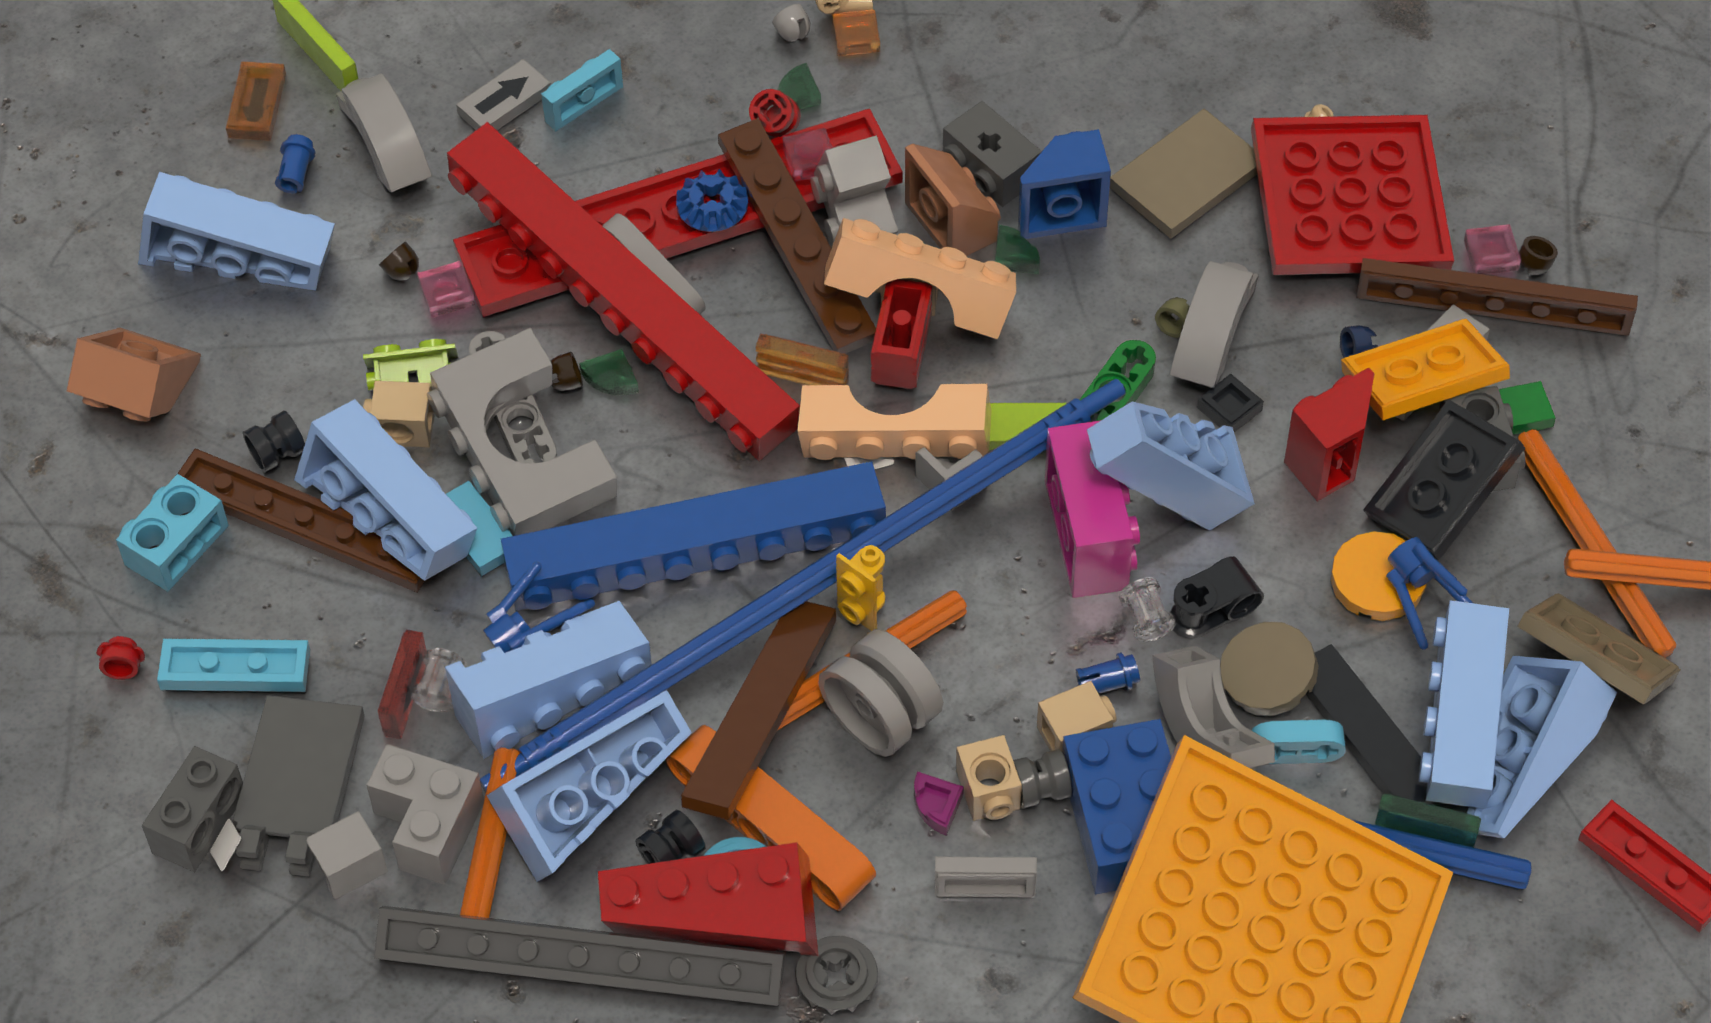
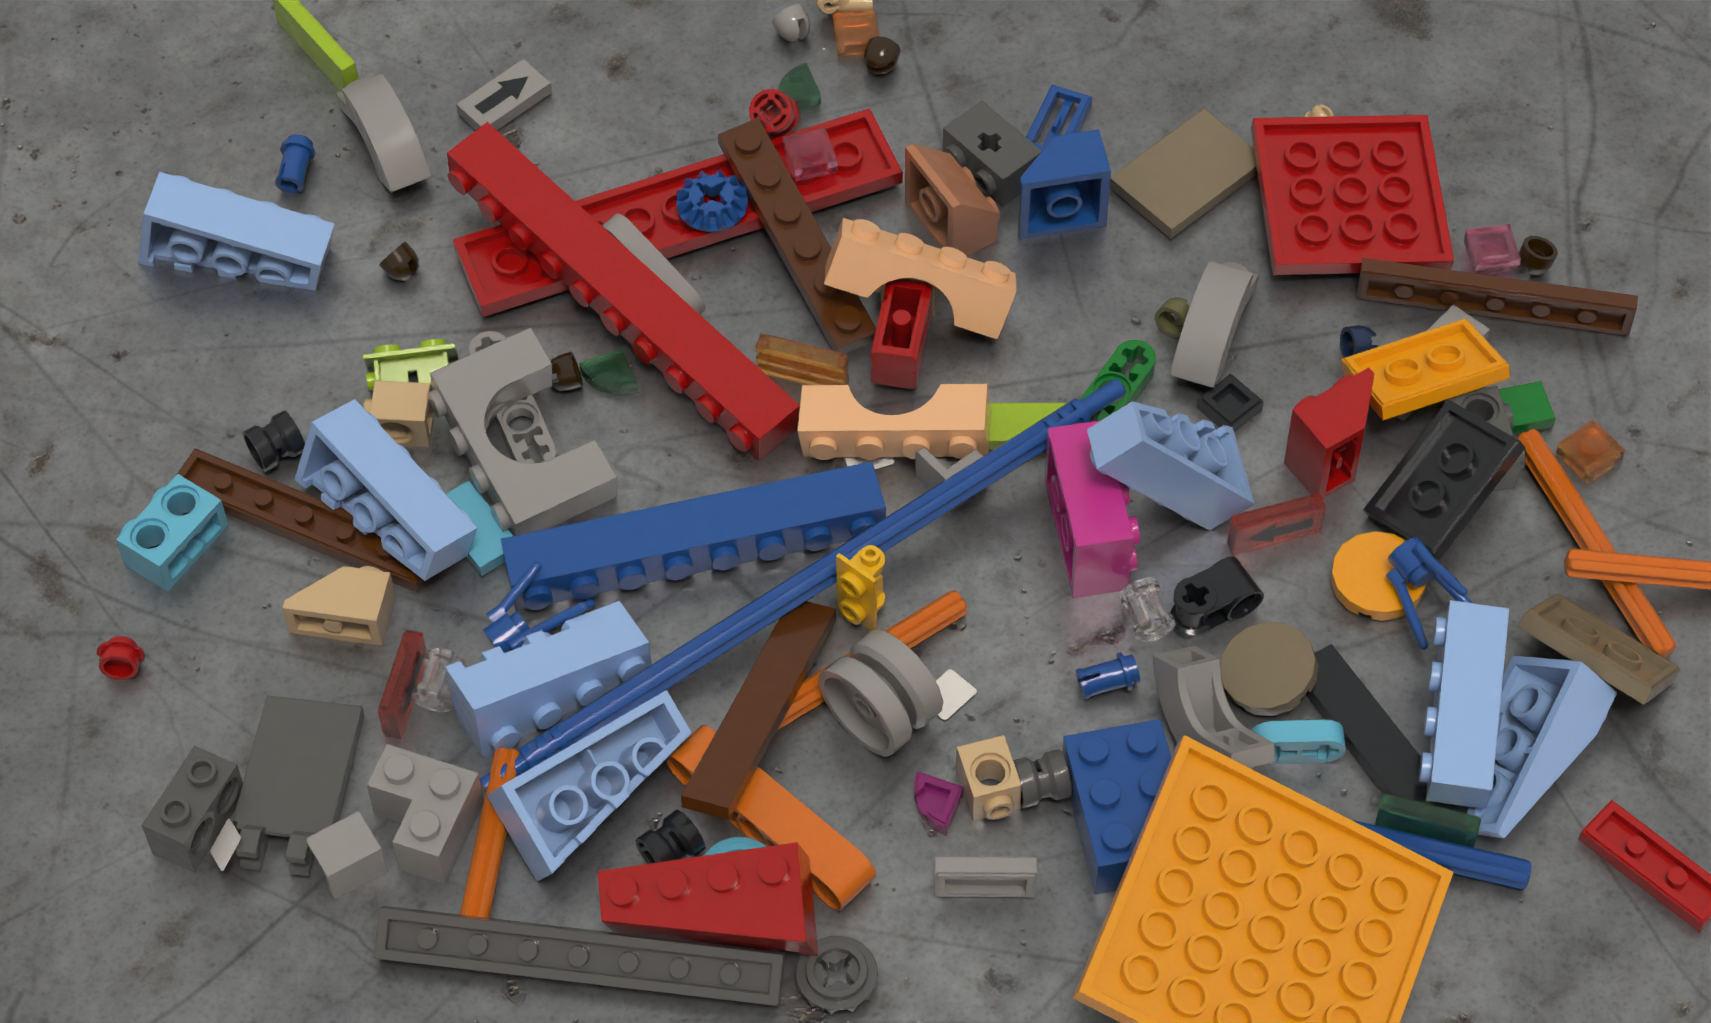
(130, 372): nougat slope -> none
(234, 665): medium azure plate -> none
(256, 101): clear orange tile -> none
(344, 606): none -> tan slope
(446, 289): clear pink plate -> none
(582, 90): medium azure plate -> none
(853, 186): light grey brick -> none
(881, 54): none -> dark brown hinge
(954, 692): none -> white sticker
(1016, 251): clear green tile -> none
(1070, 98): none -> blue tile
(1073, 713): tan brick -> none
(1276, 524): none -> clear red tile
(1590, 451): none -> clear orange plate

